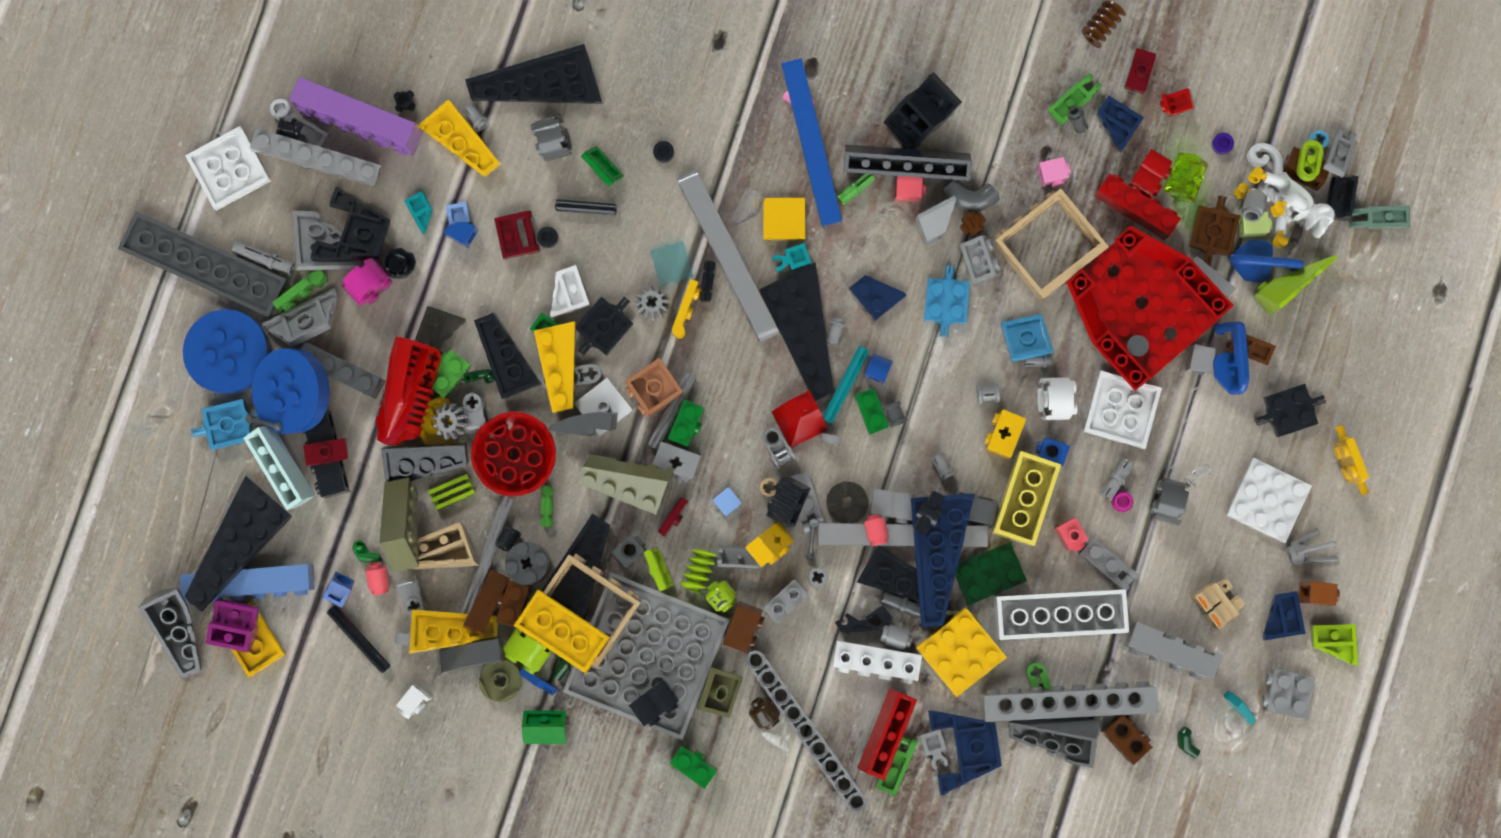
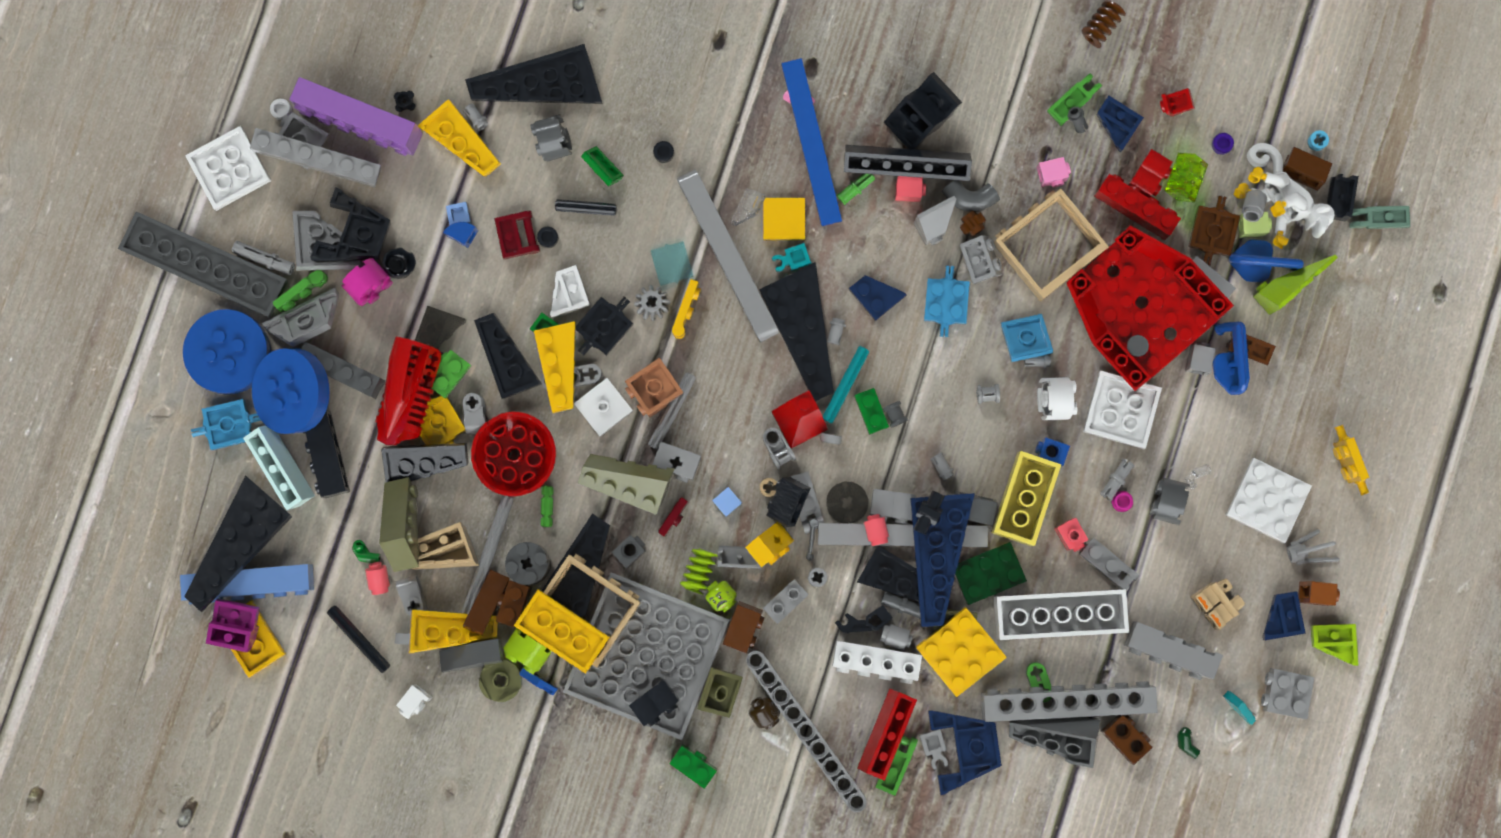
(172, 625): dark grey wedge -> none
(250, 419): dark grey hinge -> none
(288, 129): black bush -> none
(326, 452): dark red plate -> none
(338, 589): brick -> none
(420, 210): teal tile -> none
(435, 498): lime tile -> none
(455, 415): light grey gear -> none
(477, 375): dark green arm -> none
(508, 538): black bush -> none
(544, 727): green panel -> none
(561, 669): dark green arm -> none
(586, 423): dark grey slope -> none
(658, 569): lime plate -> none
(686, 424): green brick -> none
(707, 281): black axle -> none
(878, 368): blue brick -> none
(1013, 426): yellow brick -> none
(1140, 71): dark red plate -> none
(1290, 410): black plate -> none
(1309, 162): lime plate -> none
(1340, 153): light grey hinge -> none

